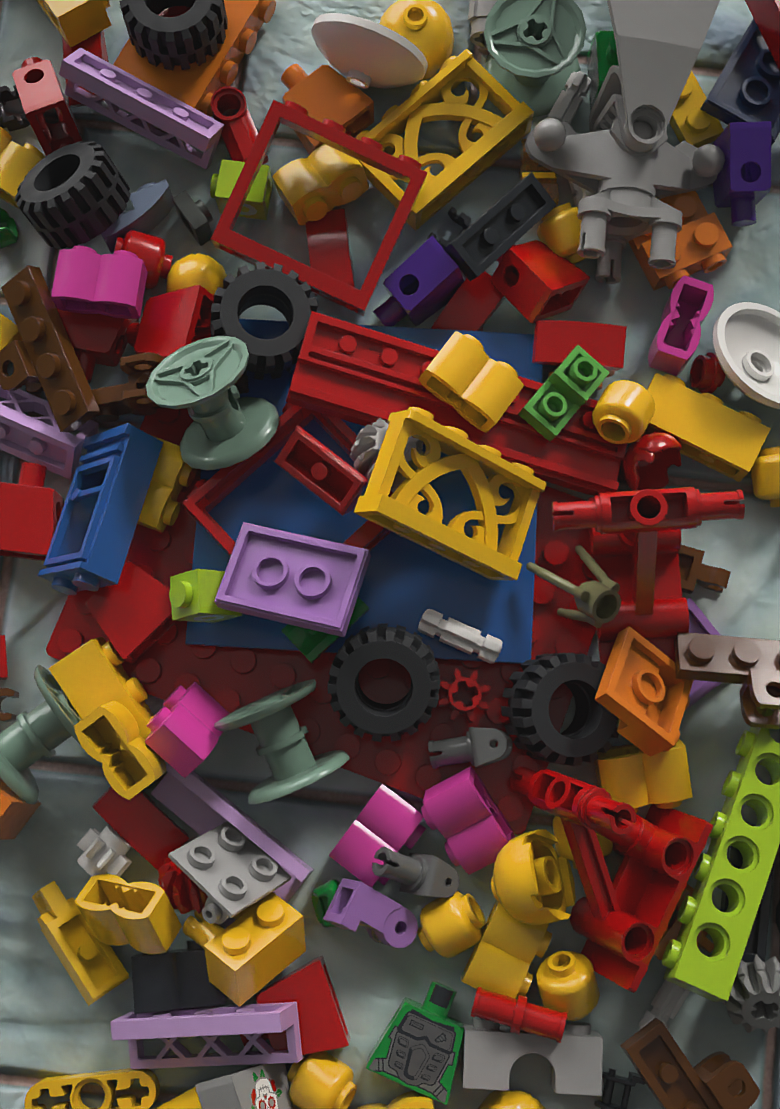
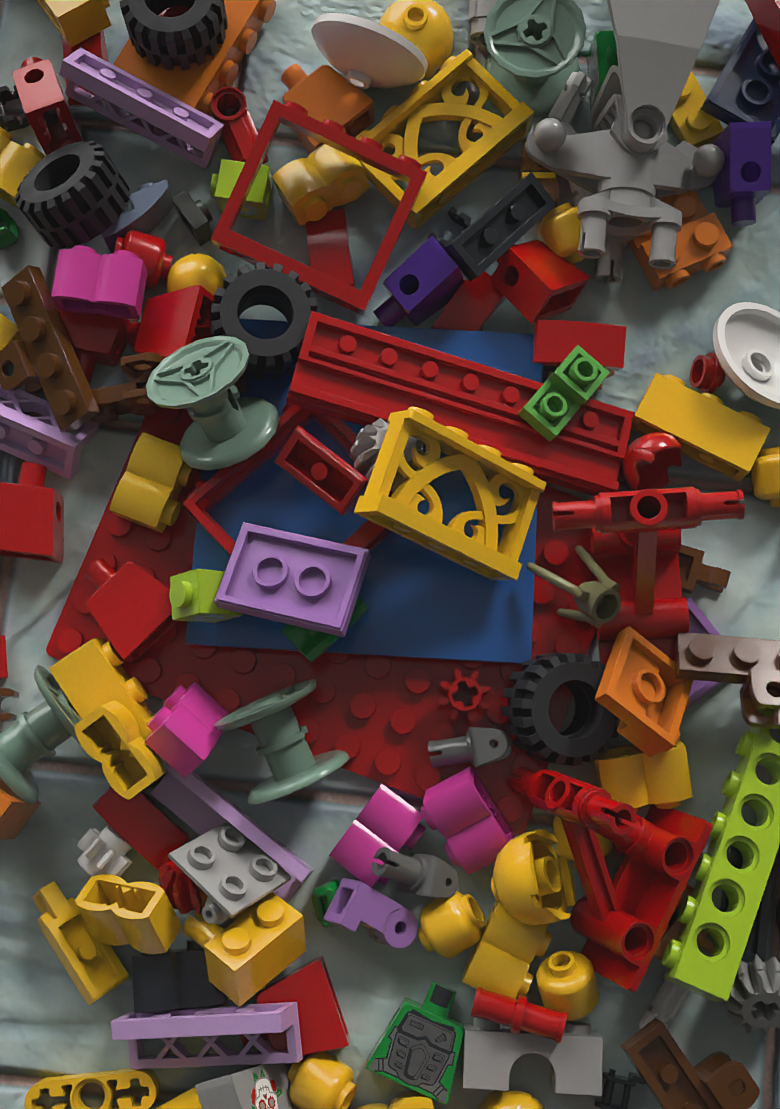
(101, 510): blue door -> none
(375, 717): black tyre -> none
(460, 636): white axle -> none
(472, 381): yellow brick -> none
(623, 412): yellow head -> none
(680, 325): dark pink brick -> none

